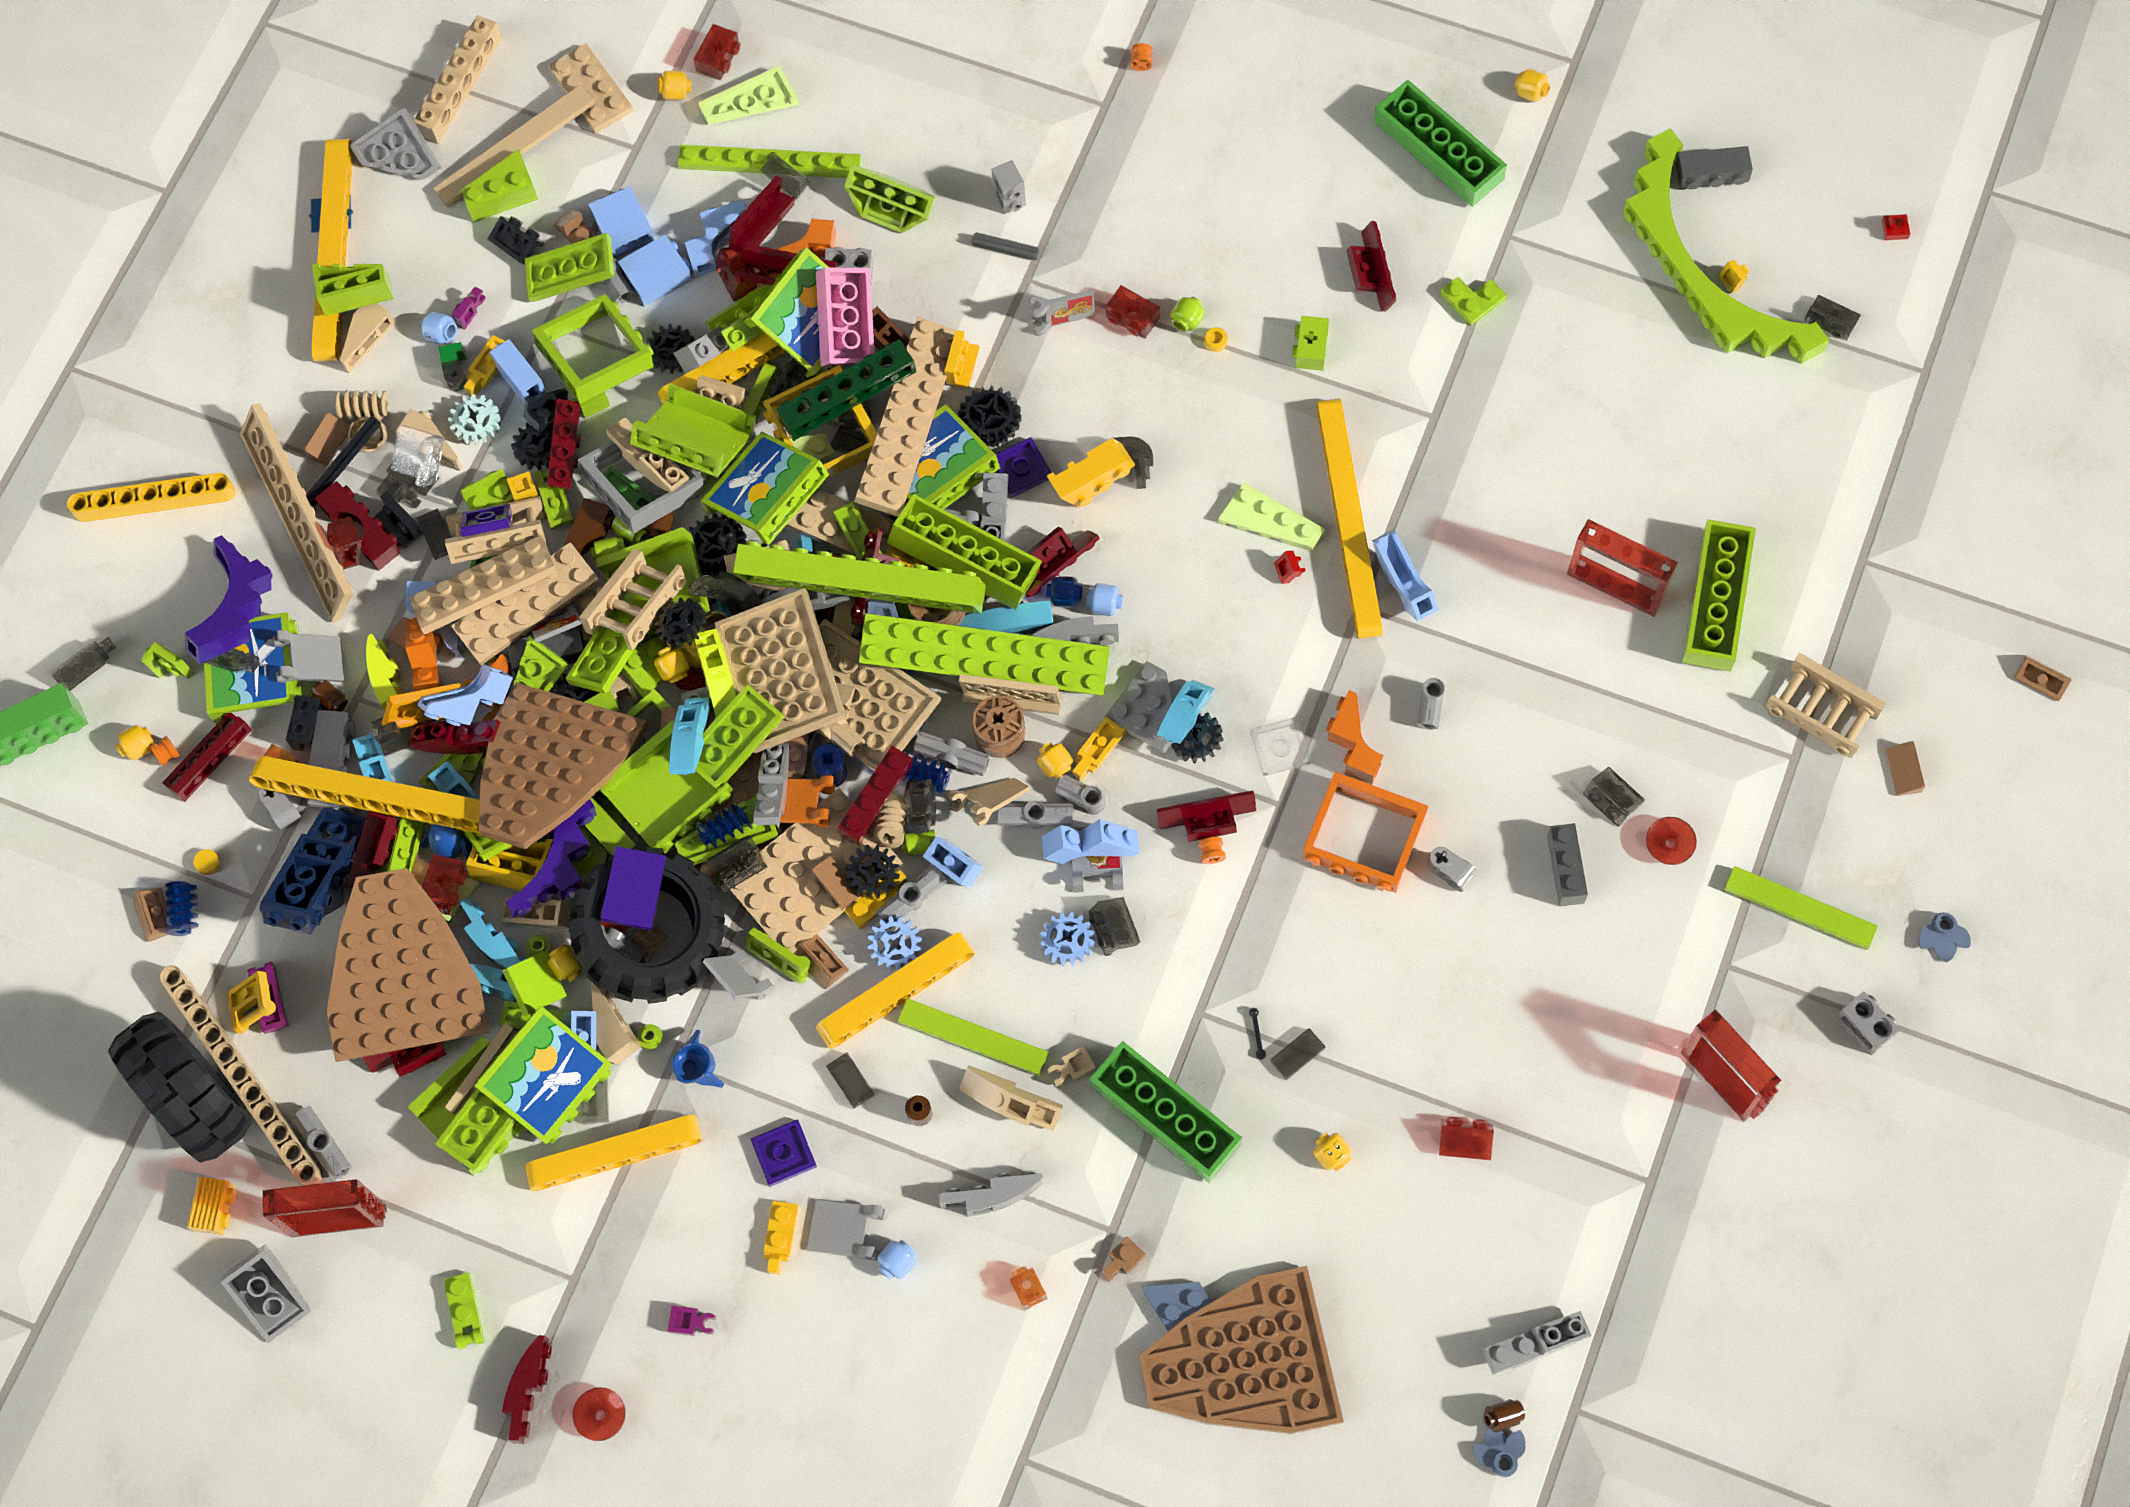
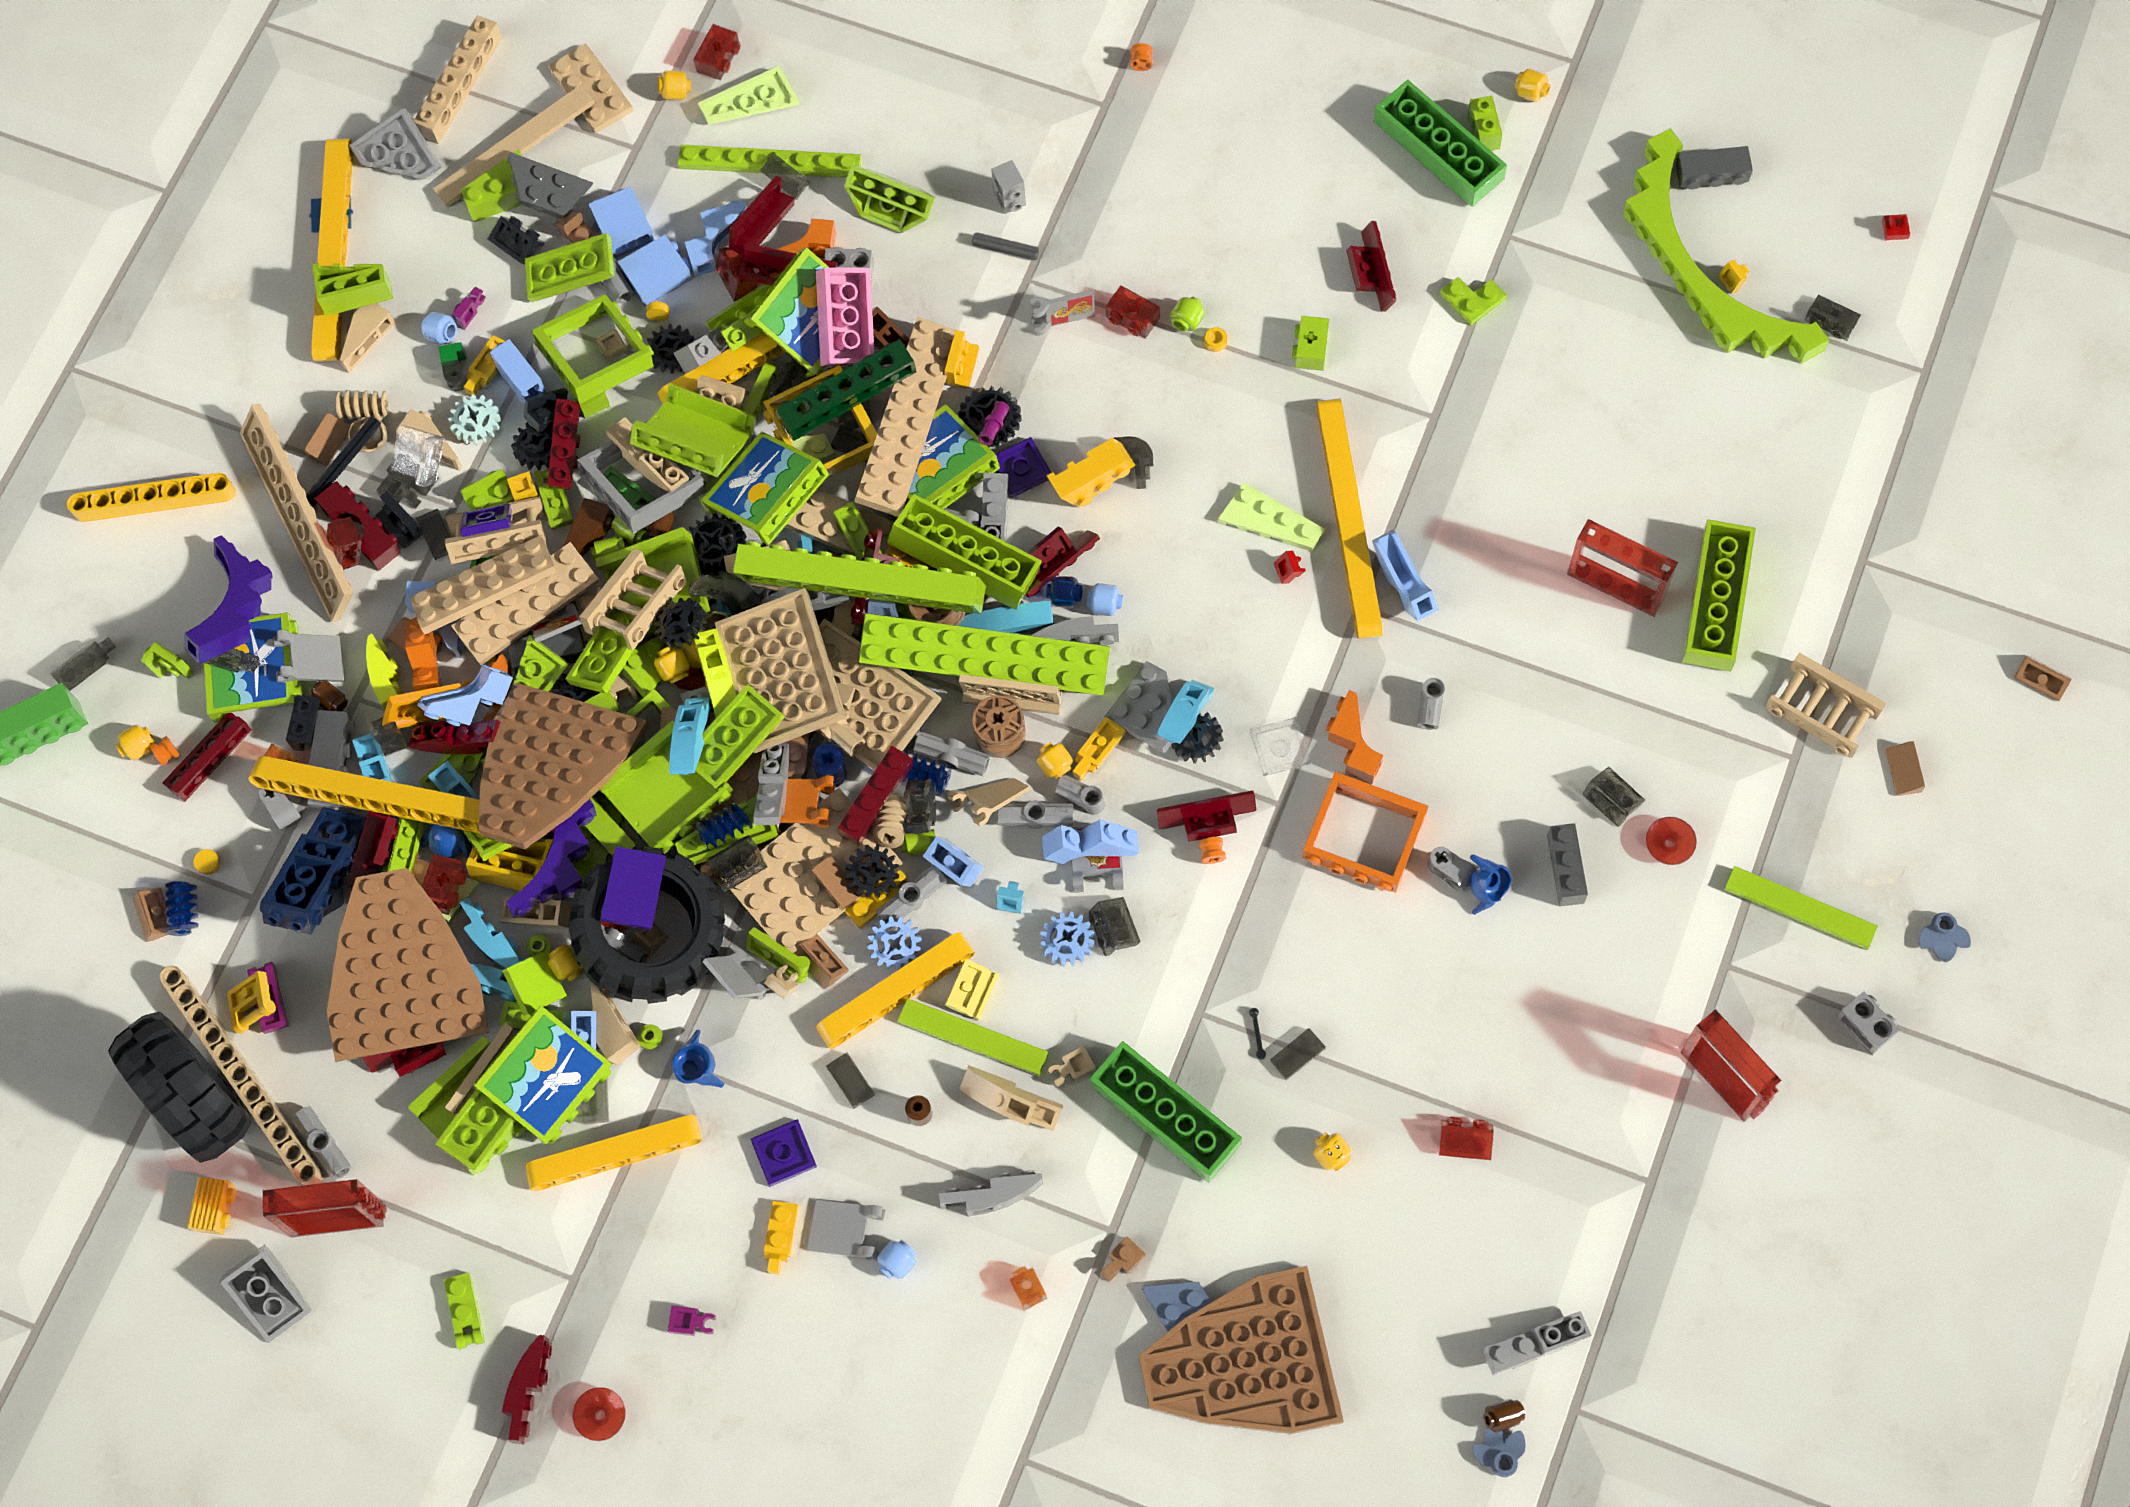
(545, 187): none -> dark grey wing
(611, 345): none -> tan tile
(657, 311): none -> yellow tile
(782, 983): none -> tan tile
(971, 989): none -> light yellow plate
(993, 423): none -> magenta pin
(1010, 898): none -> medium azure tile
(1485, 122): none -> lime brick
(1489, 882): none -> blue piece

